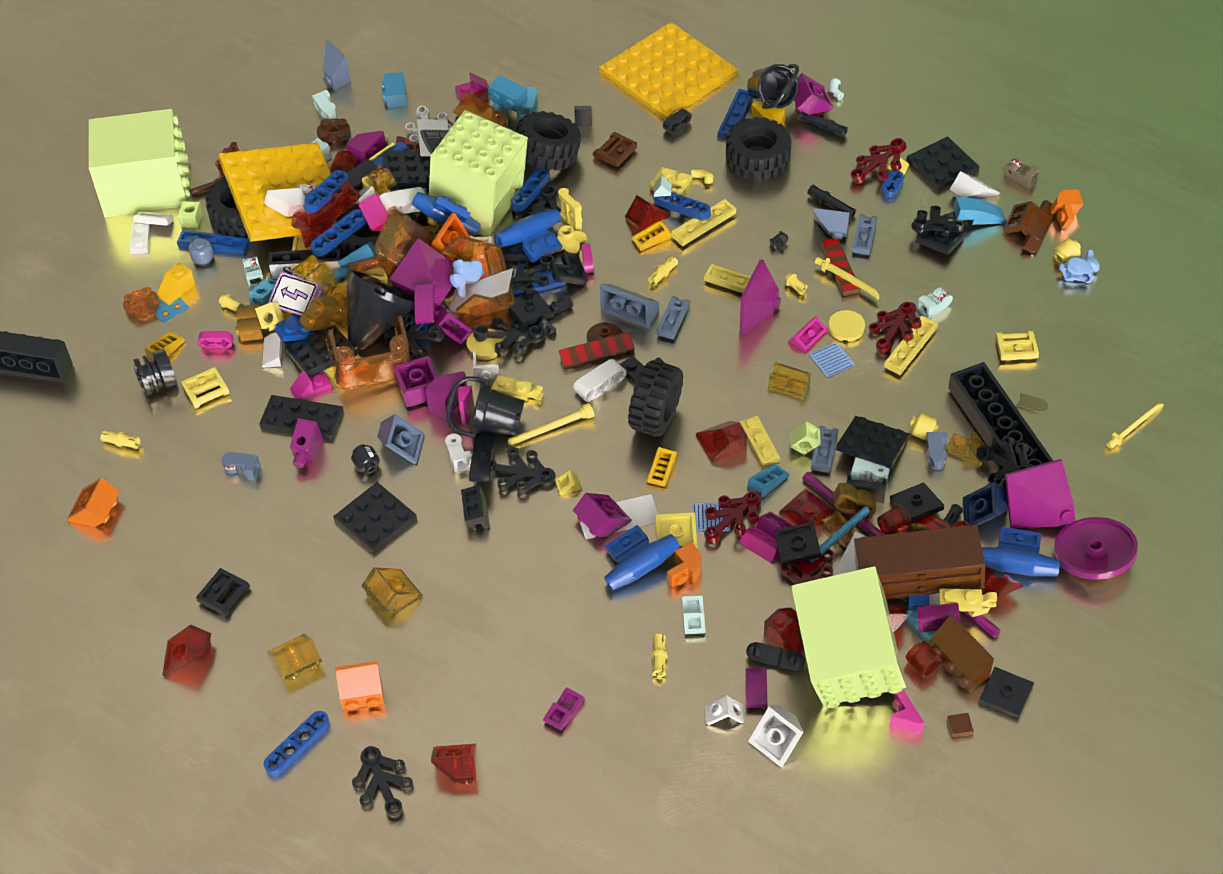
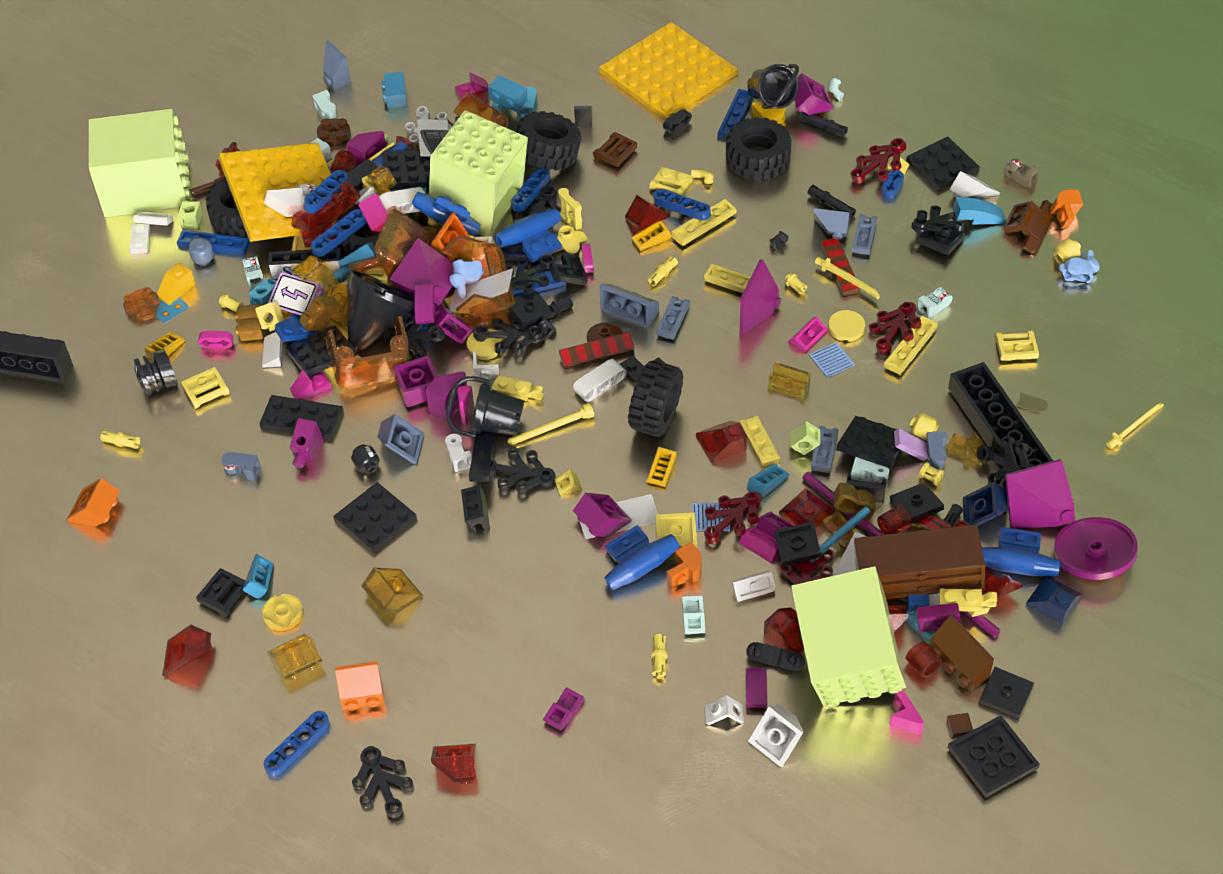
(257, 583): none -> dark azure slope
(282, 612): none -> light yellow tile
(662, 187): light aqua slope -> none
(753, 586): none -> white plate
(910, 444): none -> lavender tile
(931, 474): none -> light yellow bush
(993, 756): none -> black plate
(1054, 599): none -> dark blue slope

